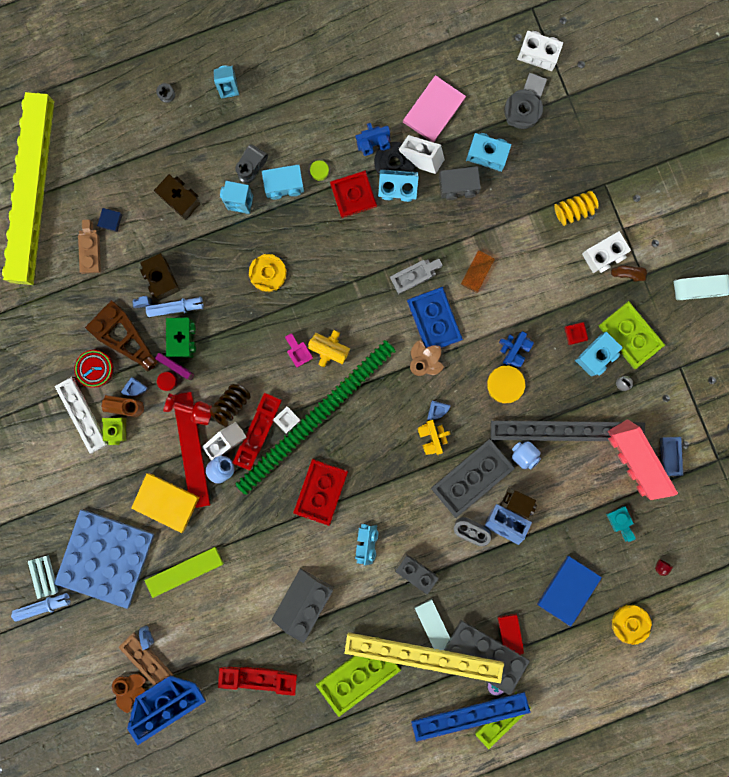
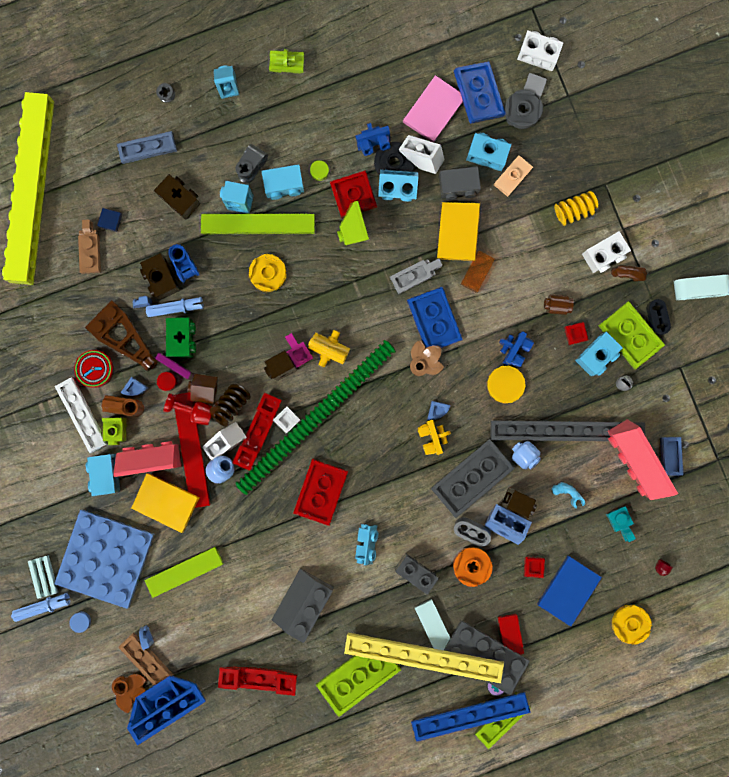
(80, 622): none -> medium blue tile
(102, 475): none -> medium azure brick
(147, 147): none -> sand blue tile
(147, 459): none -> coral slope
(184, 266): none -> blue piece
(203, 388): none -> reddish brown brick
(257, 223): none -> lime tile
(279, 366): none -> dark brown brick
(286, 61): none -> lime hips
(352, 226): none -> lime slope
(458, 231): none -> yellow tile
(479, 92): none -> blue tile
(481, 560): none -> orange plate
(513, 176): none -> light nougat plate
(534, 567): none -> red tile
(558, 304): none -> reddish brown brick
(566, 488): none -> medium azure piece
(662, 316): none -> black beam

